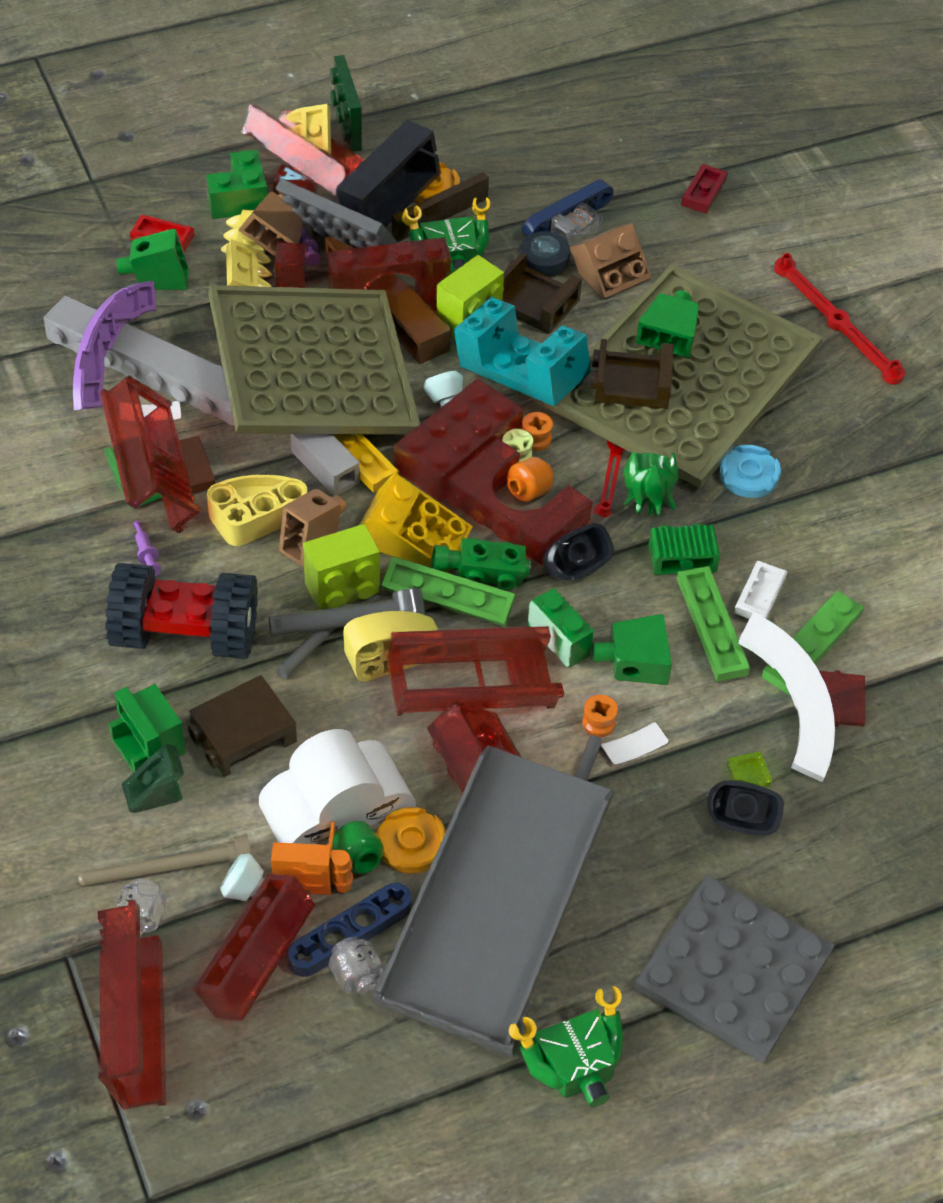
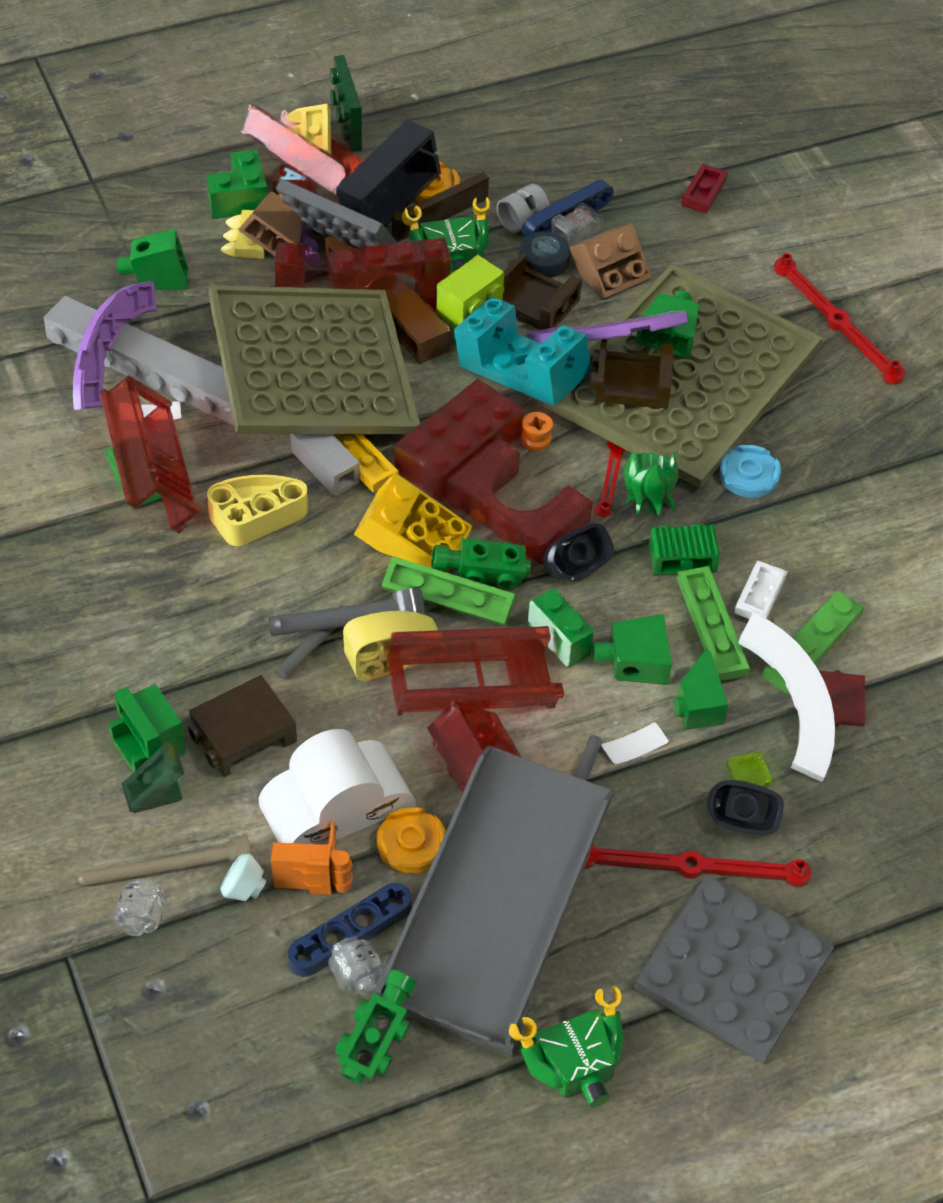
(131, 1010): clear red piece -> none
(147, 554): medium lavender piece -> none
(148, 605): black plate -> none
(149, 225): red tile -> none
(197, 464): reddish brown tile -> none
(246, 265): light yellow plate -> none
(254, 947): clear red brick -> none
(308, 519): medium nougat torso -> none
(342, 567): lime brick -> none
(361, 844): green head -> none
(370, 1040): none -> green brick
(443, 387): light aqua cone -> none
(519, 206): none -> light grey wheel
(520, 441): yellowish green wheel -> none
(530, 479): orange head -> none
(594, 722): orange wheel -> none
(620, 328): none -> medium lavender tile
(701, 696): none -> green slope
(795, 872): none -> red piece

